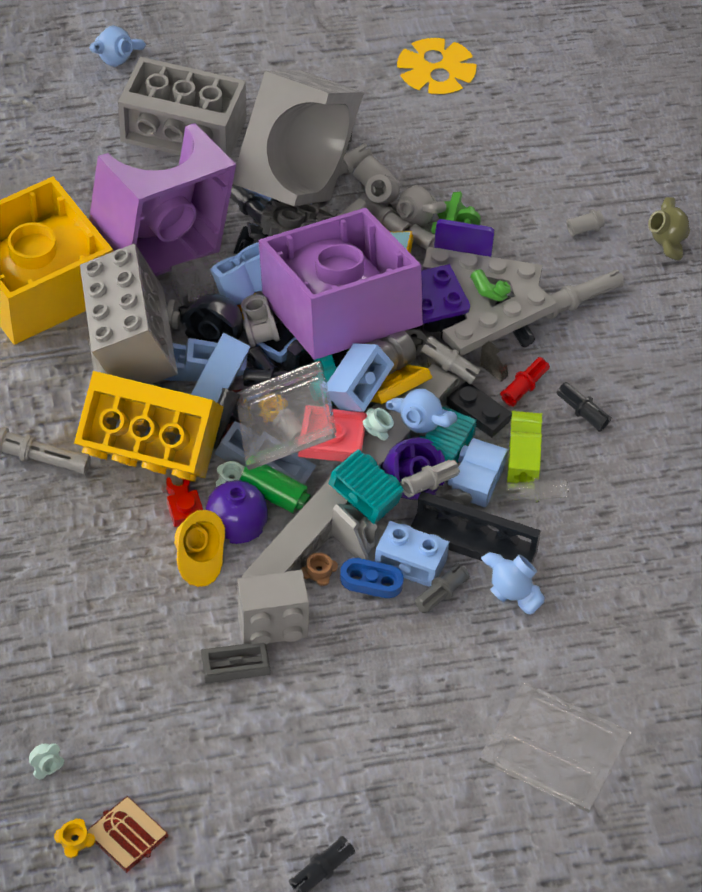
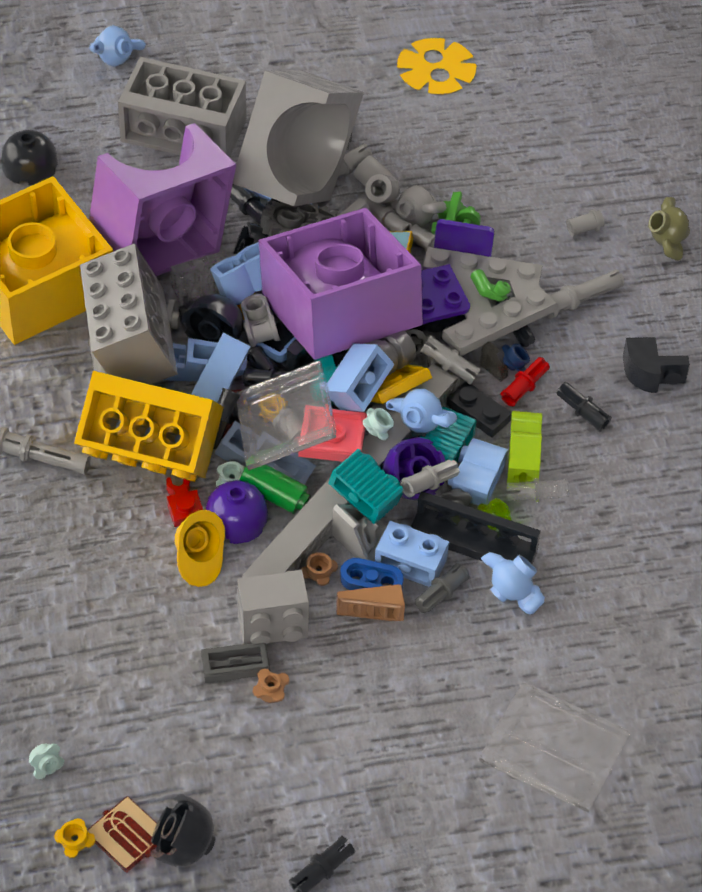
(28, 157): none -> black cylinder
(183, 833): none -> black cylinder
(267, 693): none -> medium nougat plate
(372, 603): none -> medium nougat slope
(497, 507): none -> clear neon green plate
(515, 357): none -> dark blue plate
(648, 369): none -> black brick

